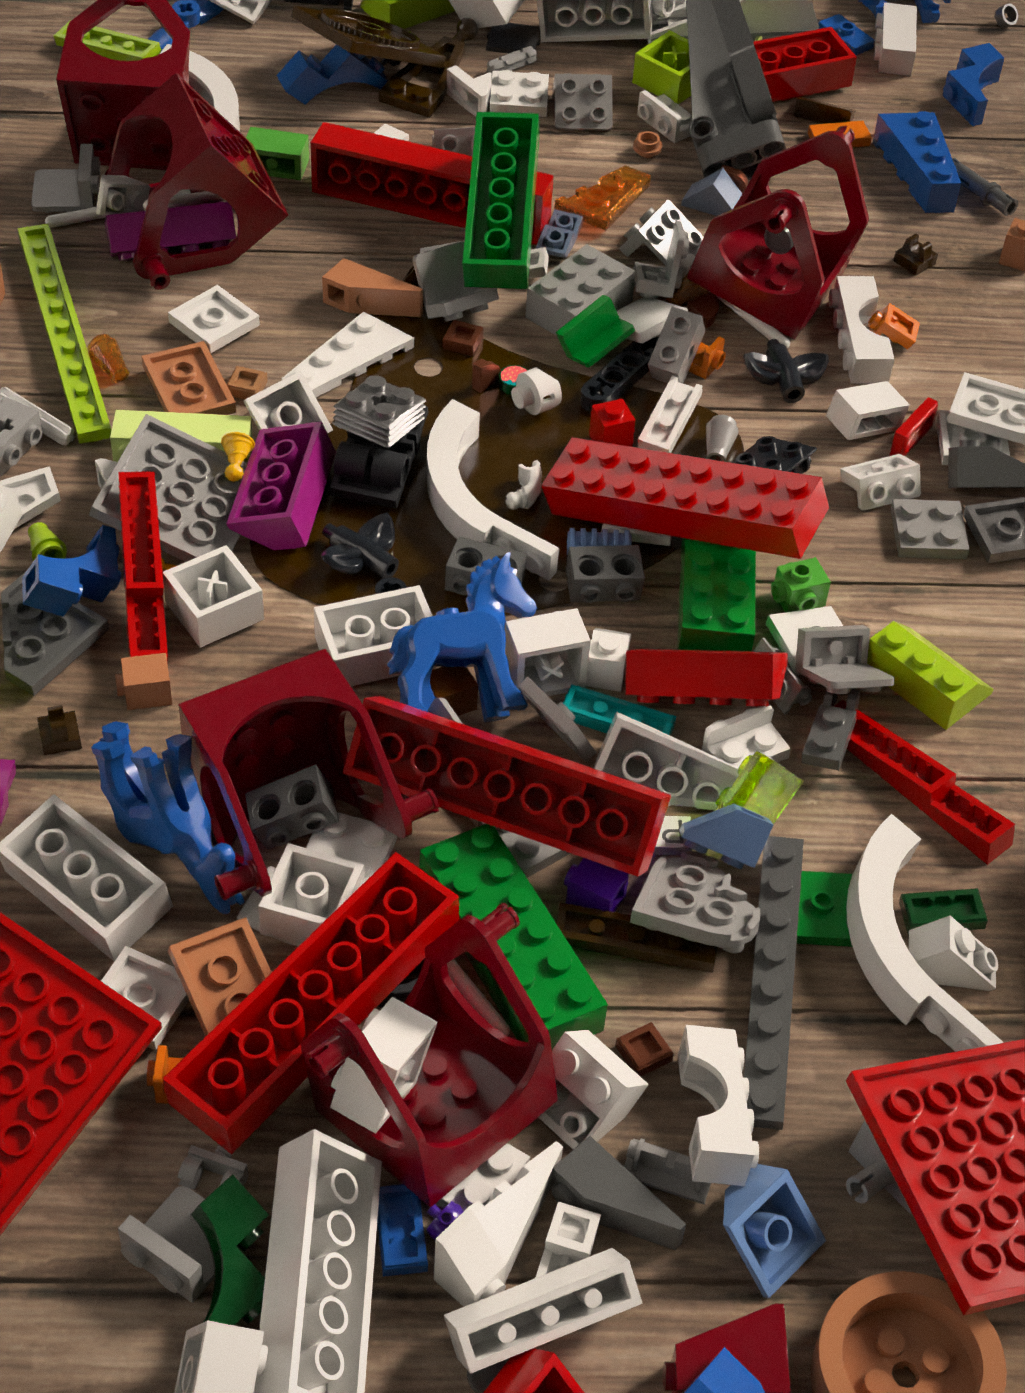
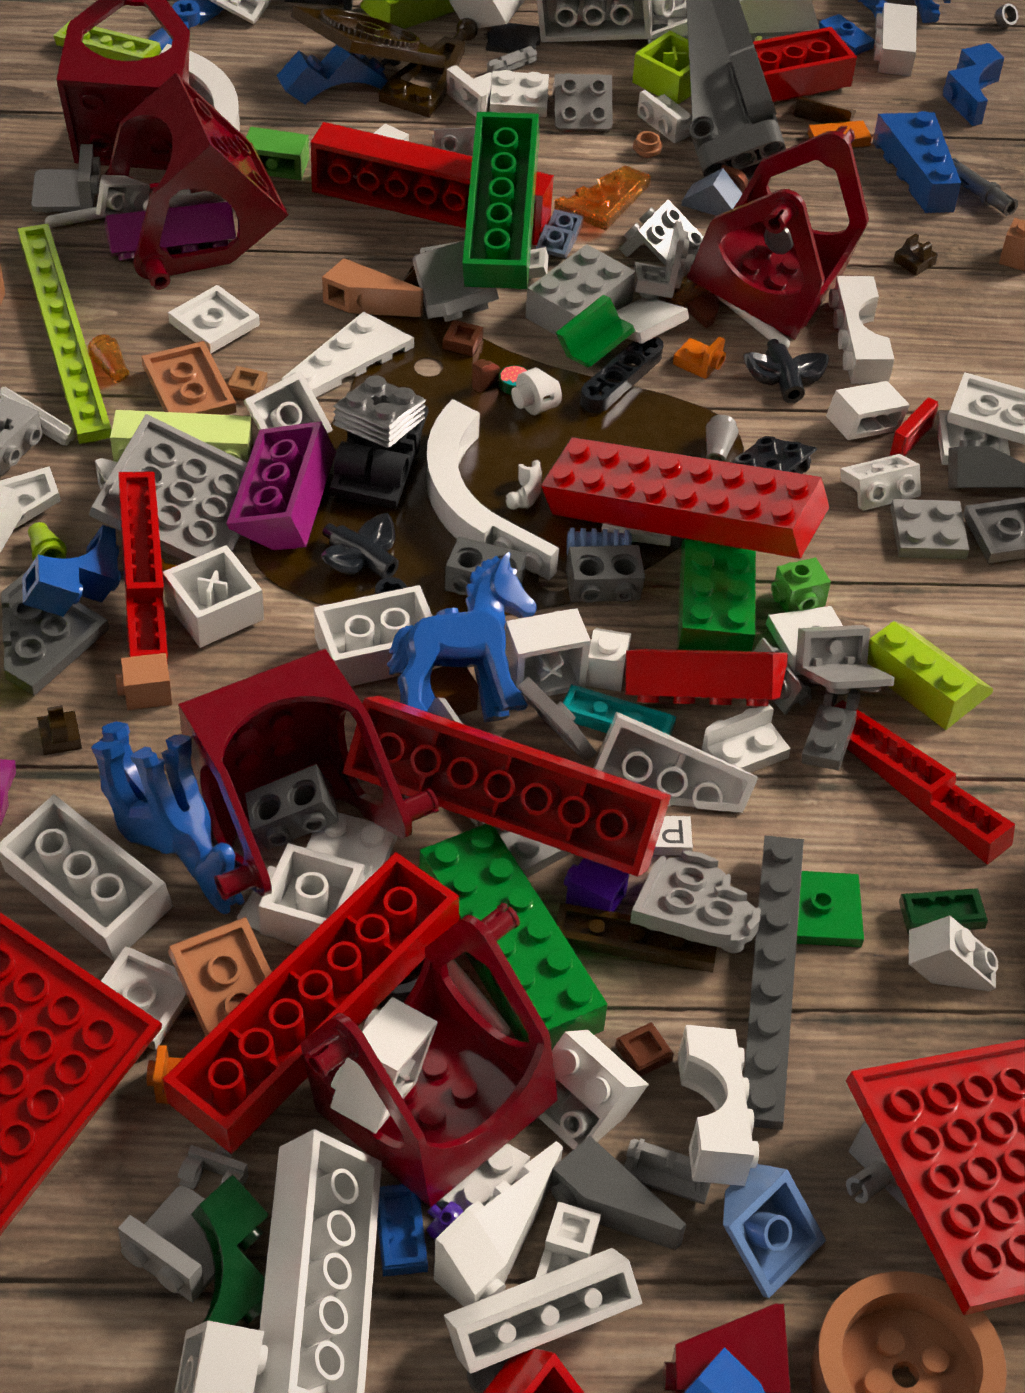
(237, 447): yellow piece -> none
(612, 423): red brick -> none
(669, 416): white hinge -> none
(676, 345): light grey brick -> none
(731, 832): medium blue slope -> none
(761, 787): clear neon green bracket -> none
(883, 952): white arch -> none
(895, 325): orange bracket -> none

